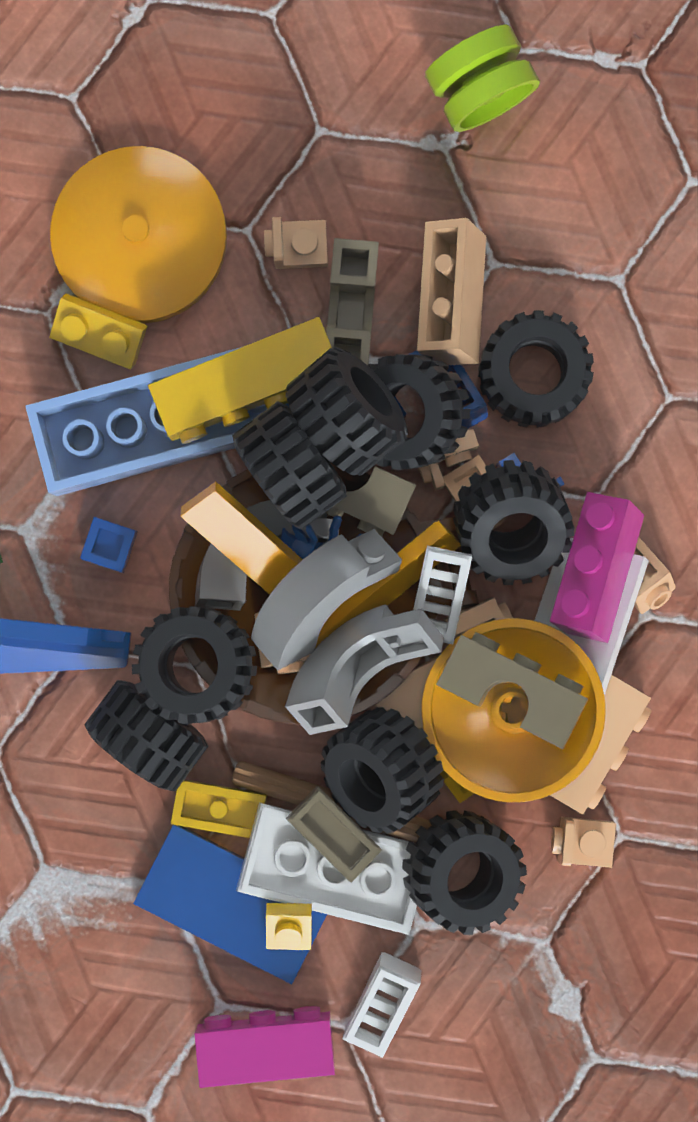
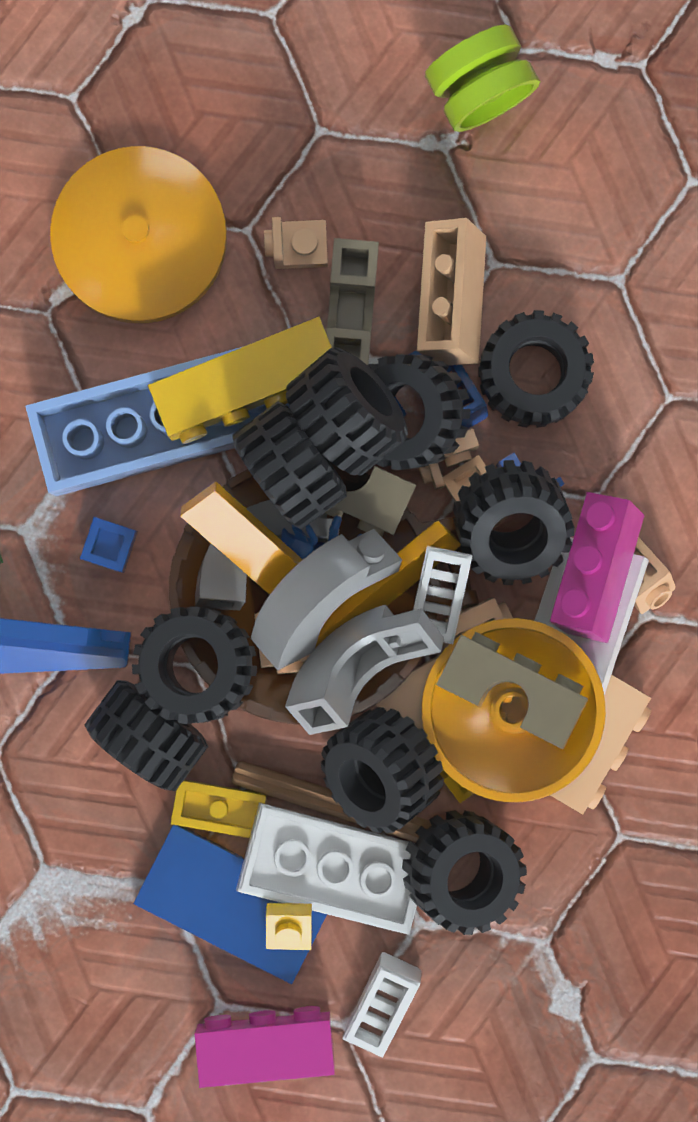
(98, 331): yellow plate -> none
(333, 834): dark tan tile -> none
(584, 842): light nougat bracket -> none

